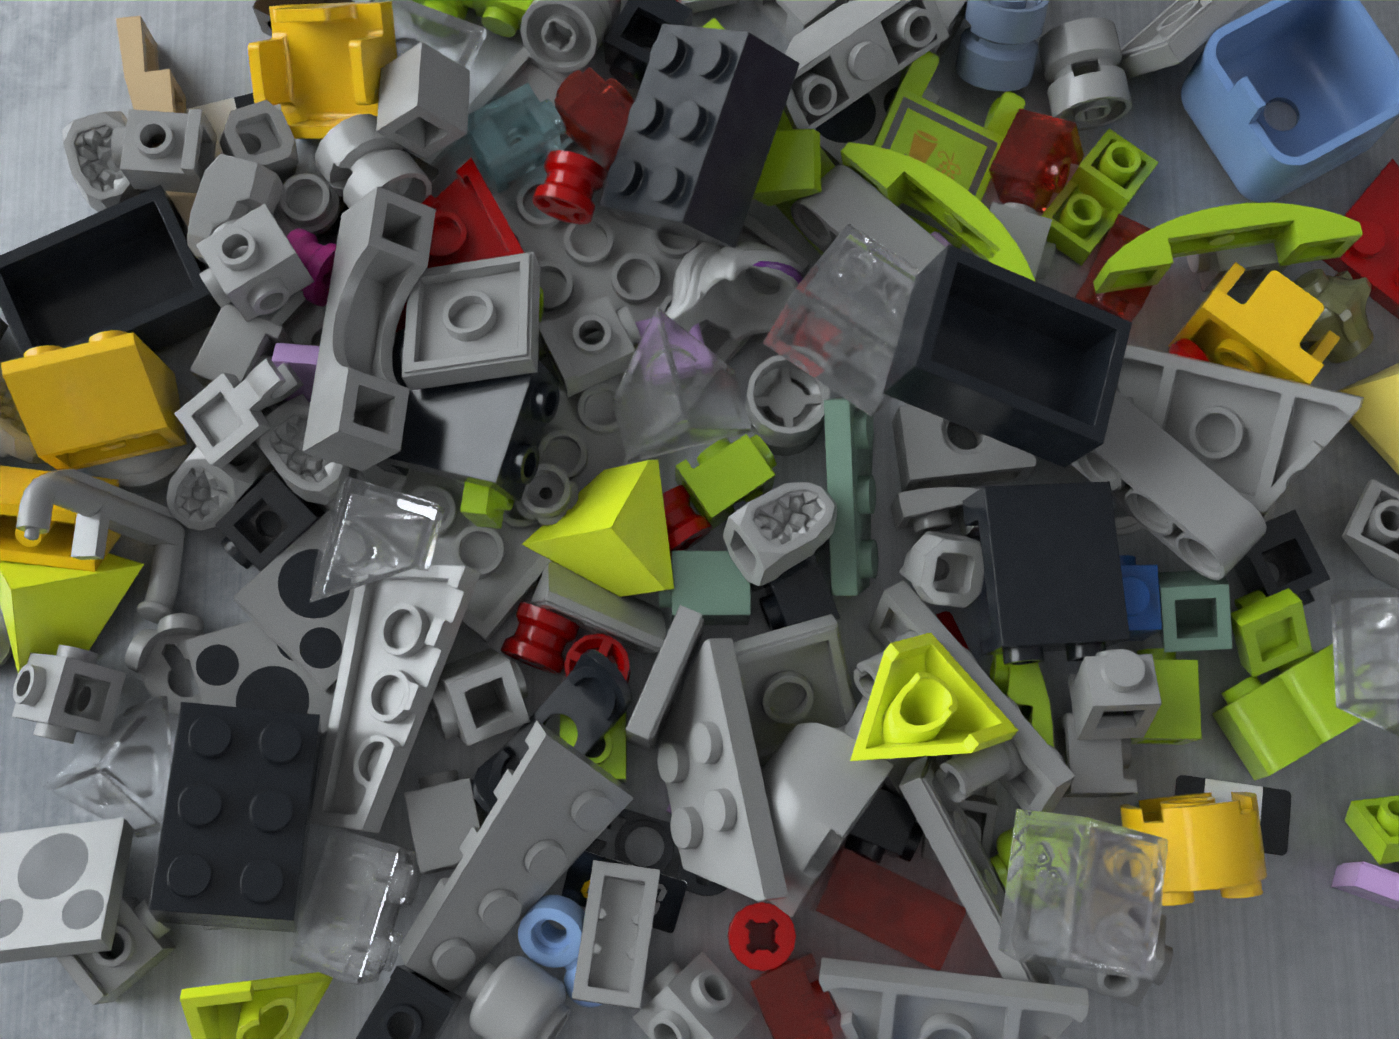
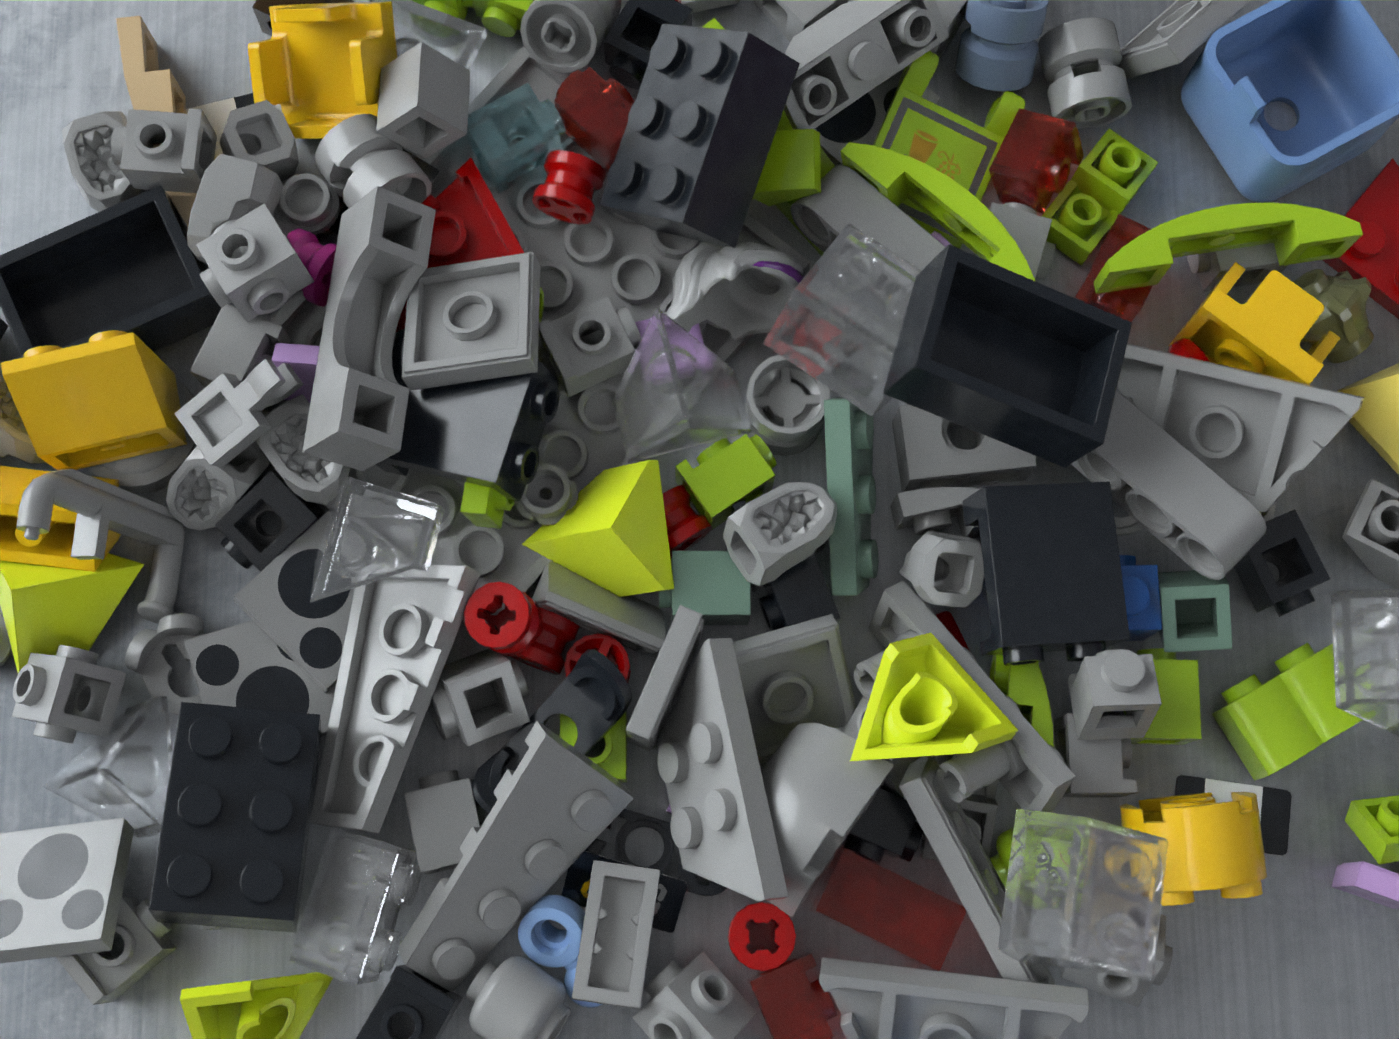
(517, 623): none -> red wheel
(1269, 630): lime tile -> none

